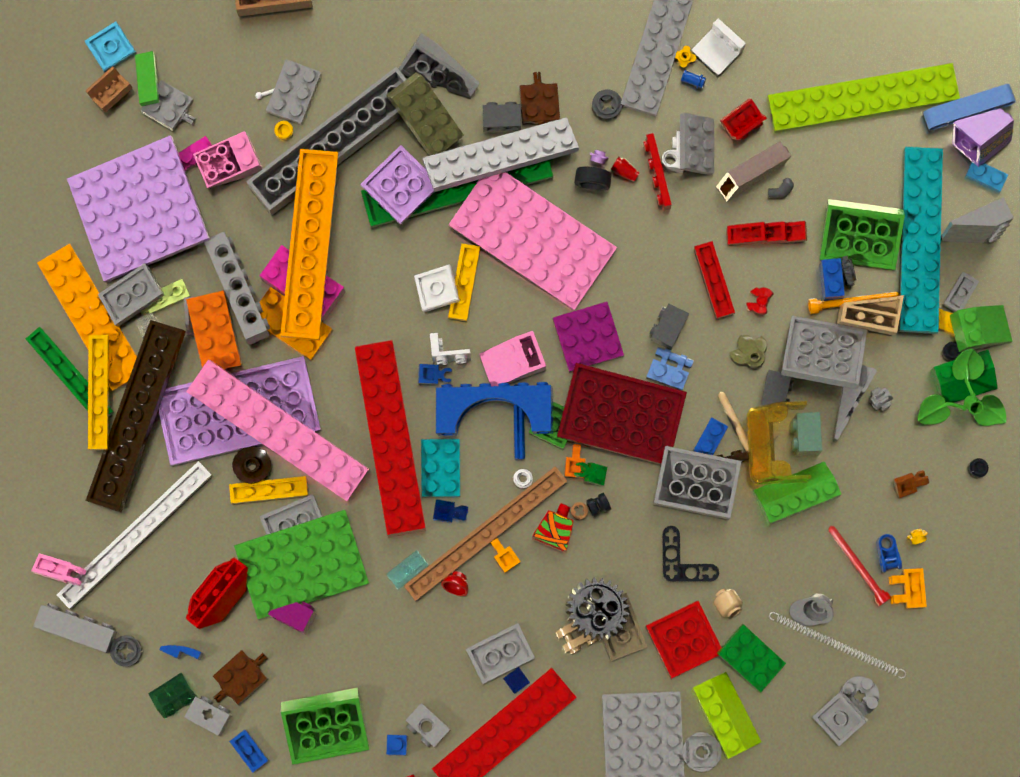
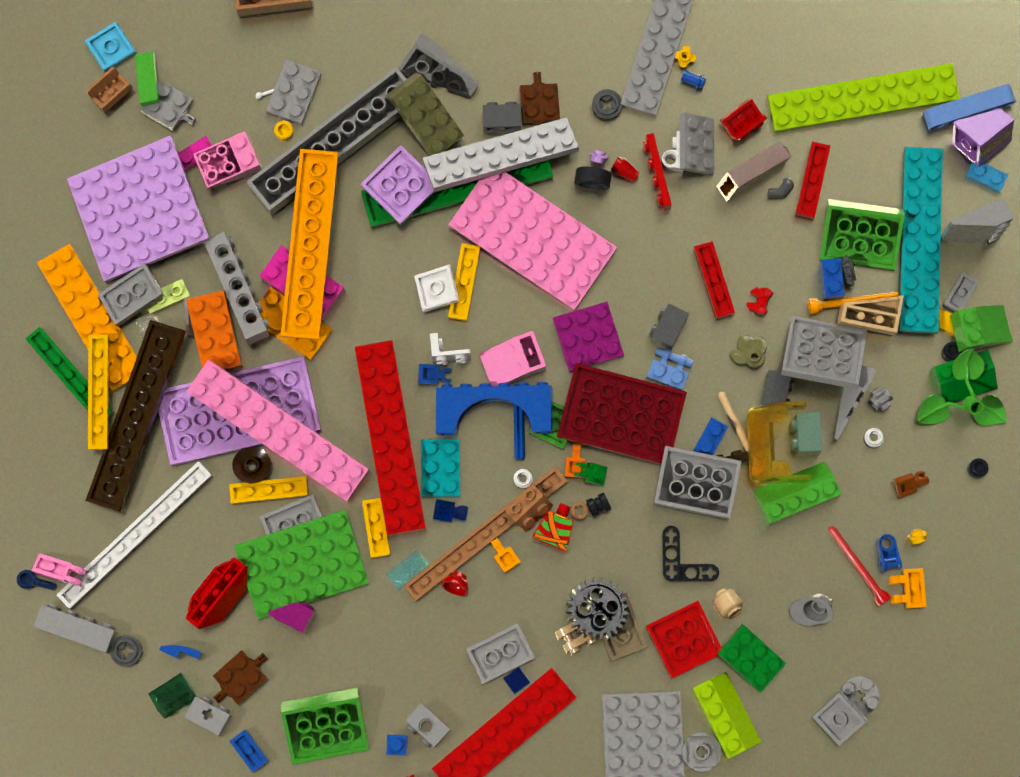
(26, 579): none -> dark blue plate
(376, 528): none -> yellow plate
(529, 508): none -> medium nougat bracket
(719, 47): white bracket -> none
(767, 233): red slope -> none
(813, 180): none -> red plate
(825, 640): white piece -> none
(874, 431): none -> white plate

